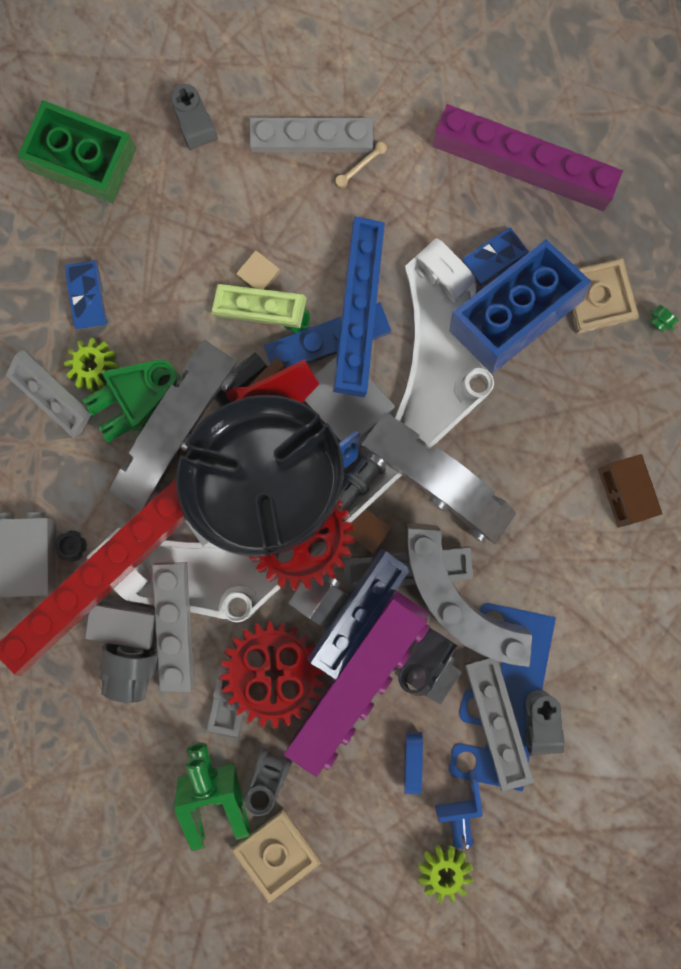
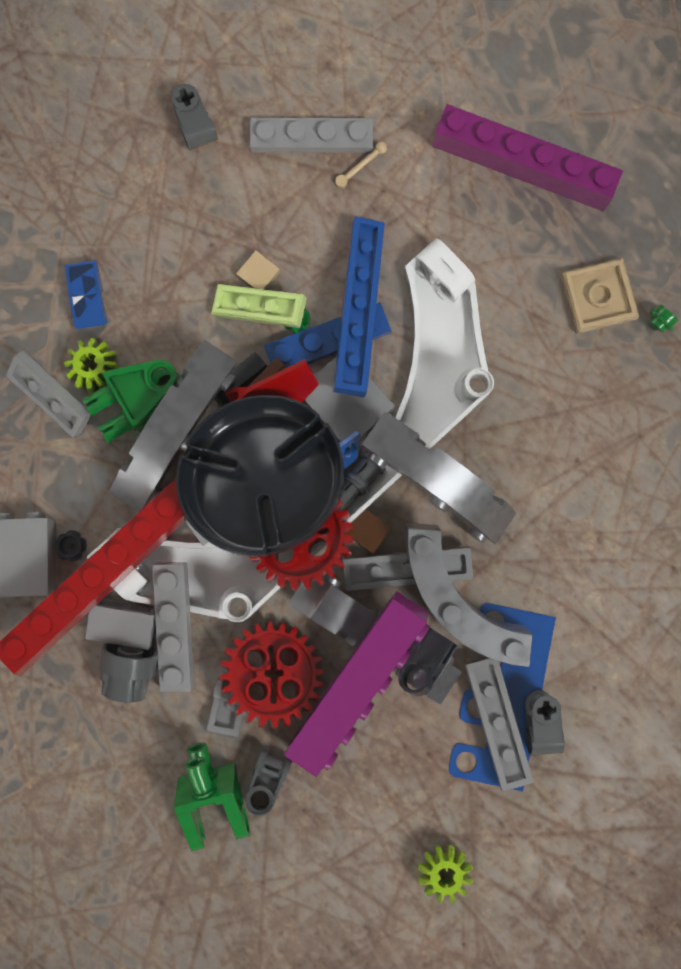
(77, 151): green brick -> none
(276, 855): tan tile -> none
(358, 614): dark blue plate -> none
(413, 762): blue beam -> none
(460, 814): blue bracket -> none
(495, 256): slope -> none
(519, 306): blue brick -> none
(630, 491): reddish brown hinge -> none

